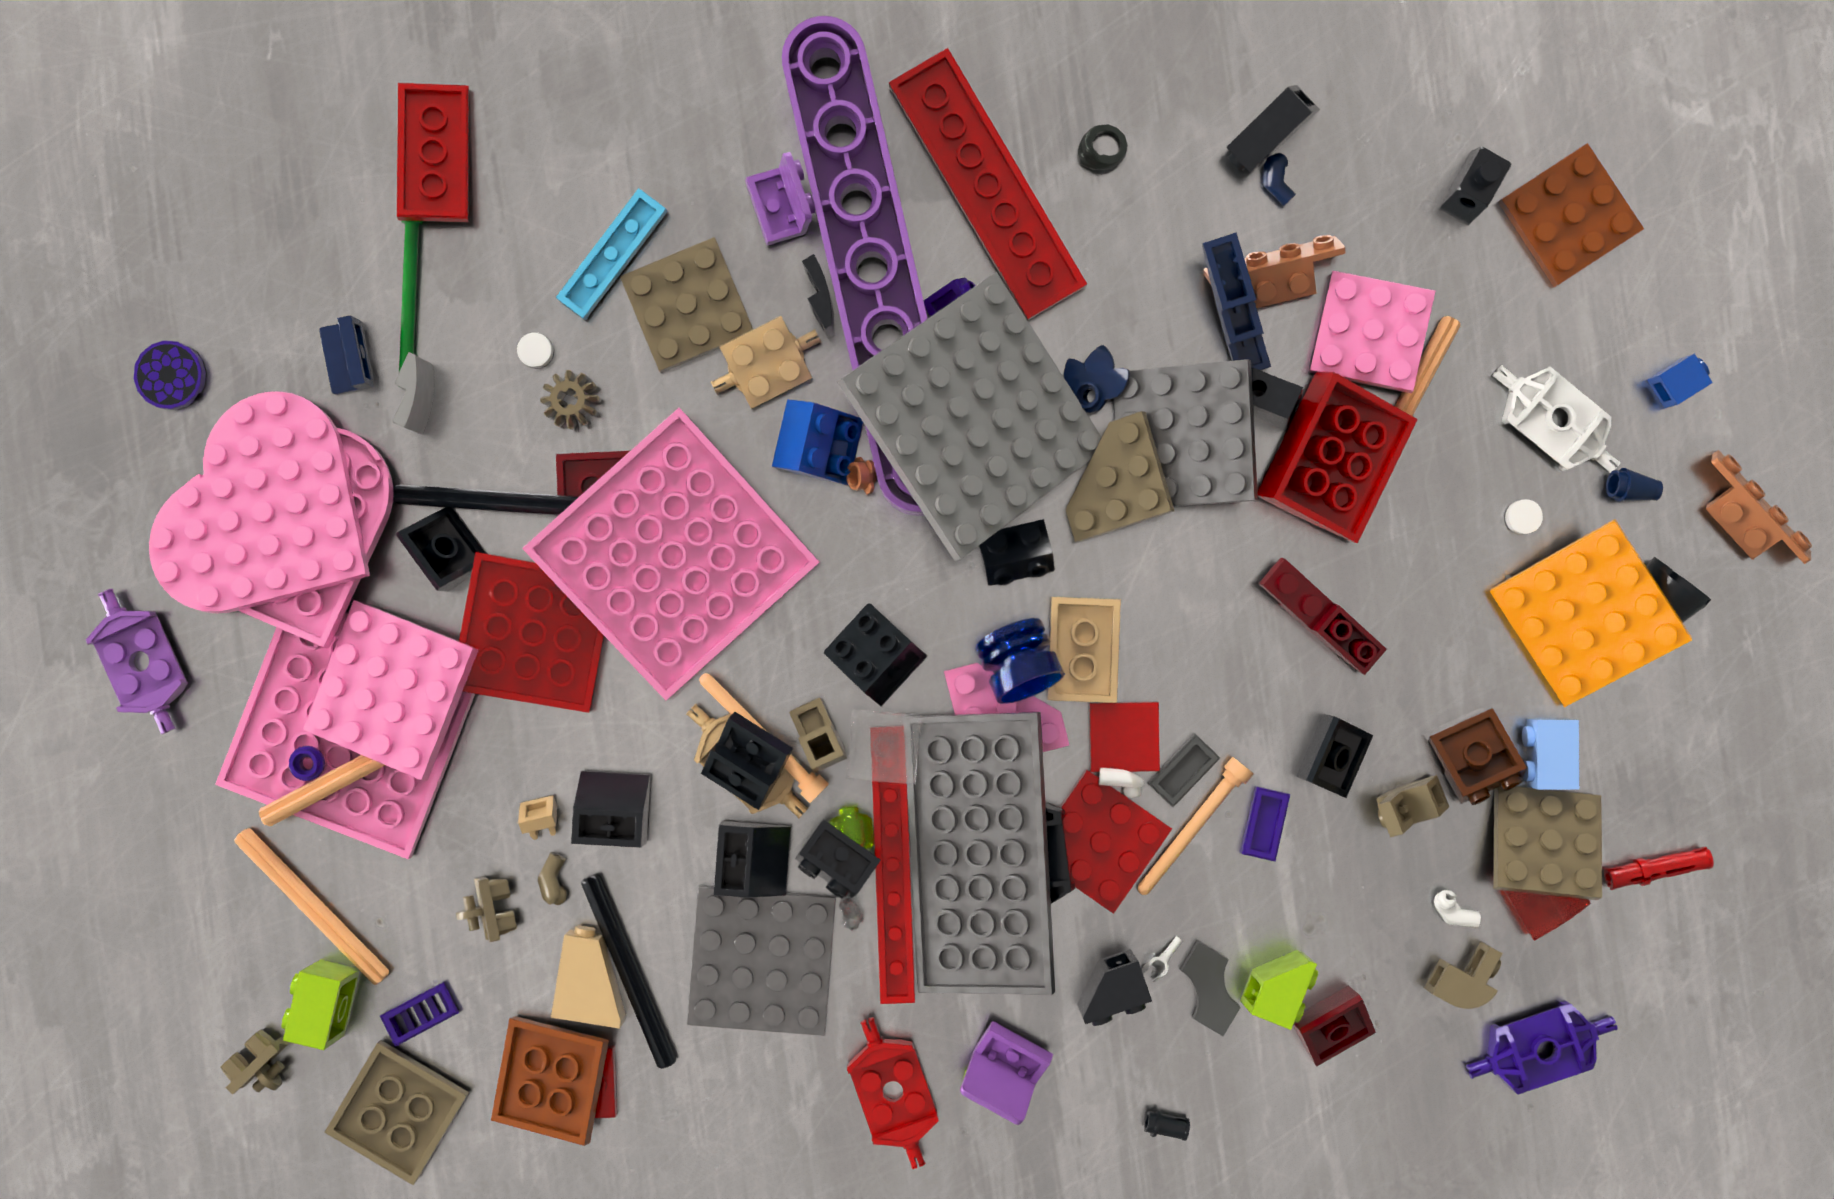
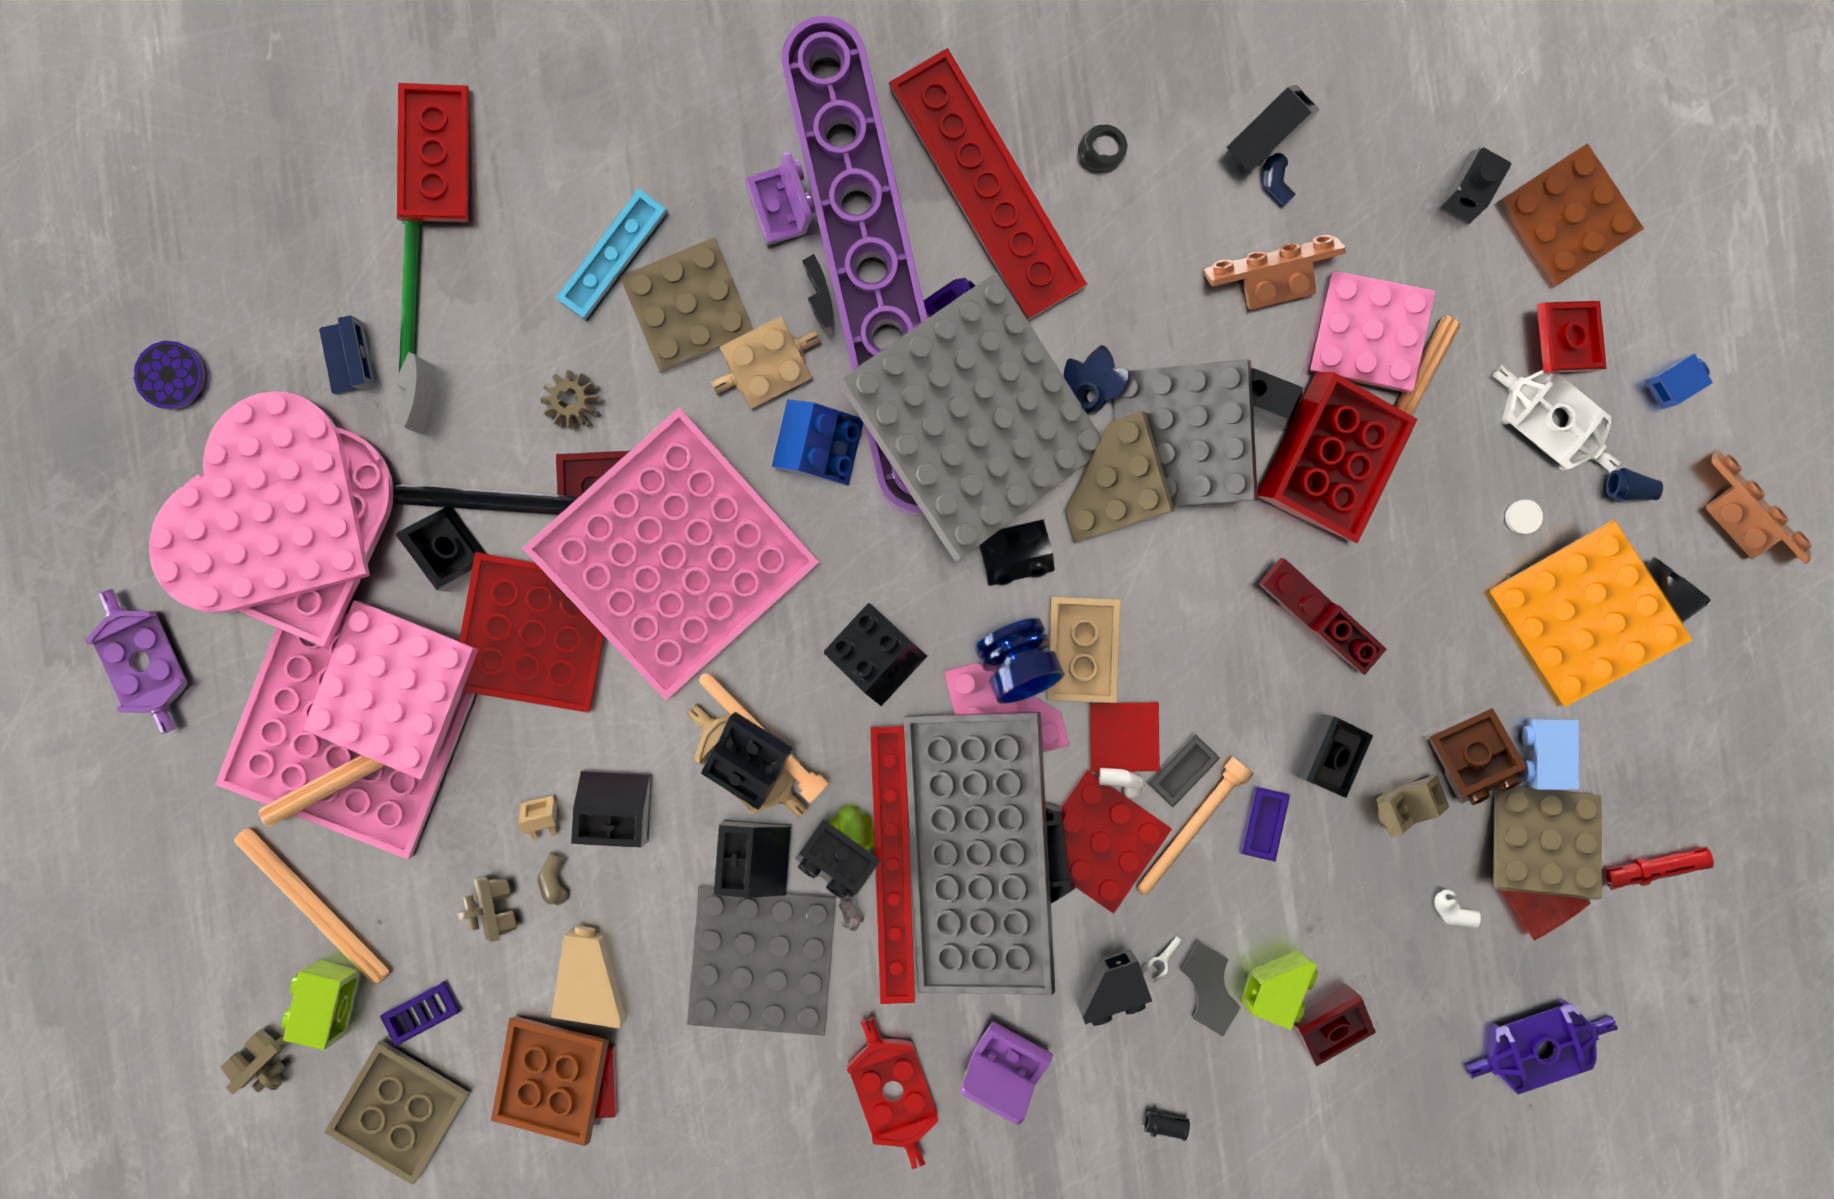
(296, 763): dark purple plate -> none
(535, 350): white tile -> none
(628, 971): black axle -> none
(818, 735): dark tan brick -> none
(862, 475): nougat plate -> none
(883, 746): clear plate -> none
(1235, 300): dark blue slope -> none
(1469, 987): dark tan brick -> none
(1571, 336): none -> red plate

